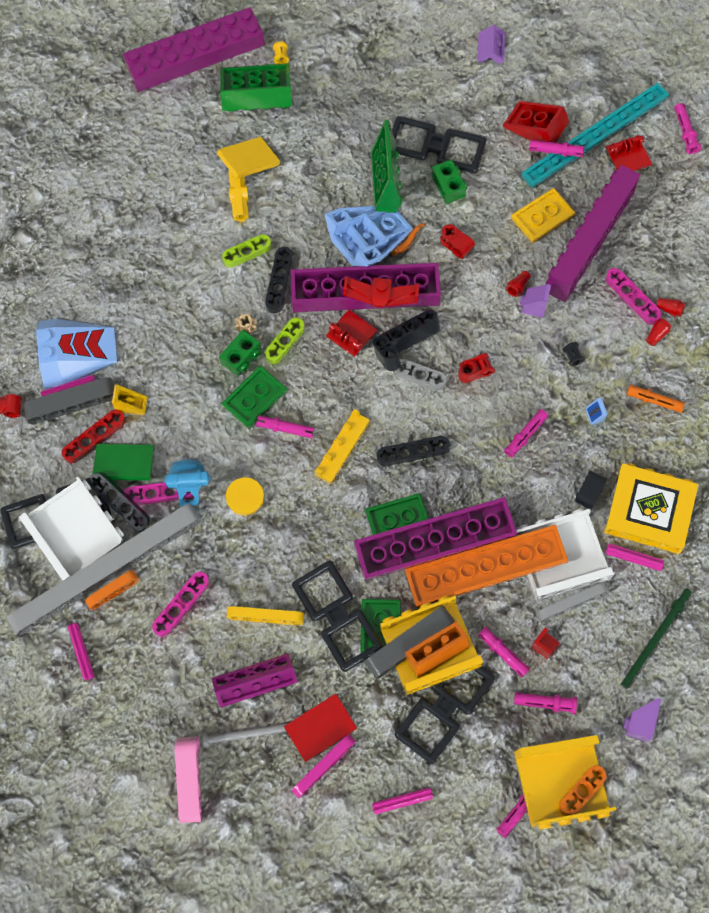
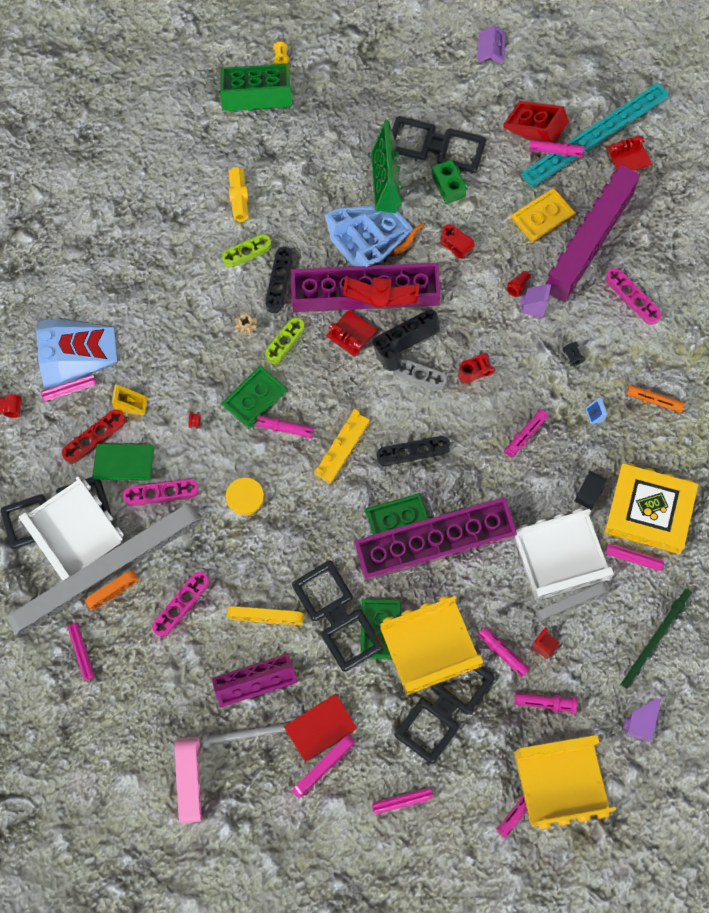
(69, 400): dark grey beam -> none
(120, 499): black beam -> none
(185, 477): dark azure piece -> none
(194, 49): magenta brick -> none
(194, 420): none -> red bush
(236, 351): green brick -> none
(248, 157): yellow tile -> none
(394, 652): dark grey beam -> none
(437, 649): orange brick -> none
(486, 565): orange plate -> none
(591, 787): orange beam -> none
(659, 330): red cone -> none
(671, 306): red cone -> none
(689, 135): dark pink pin -> none

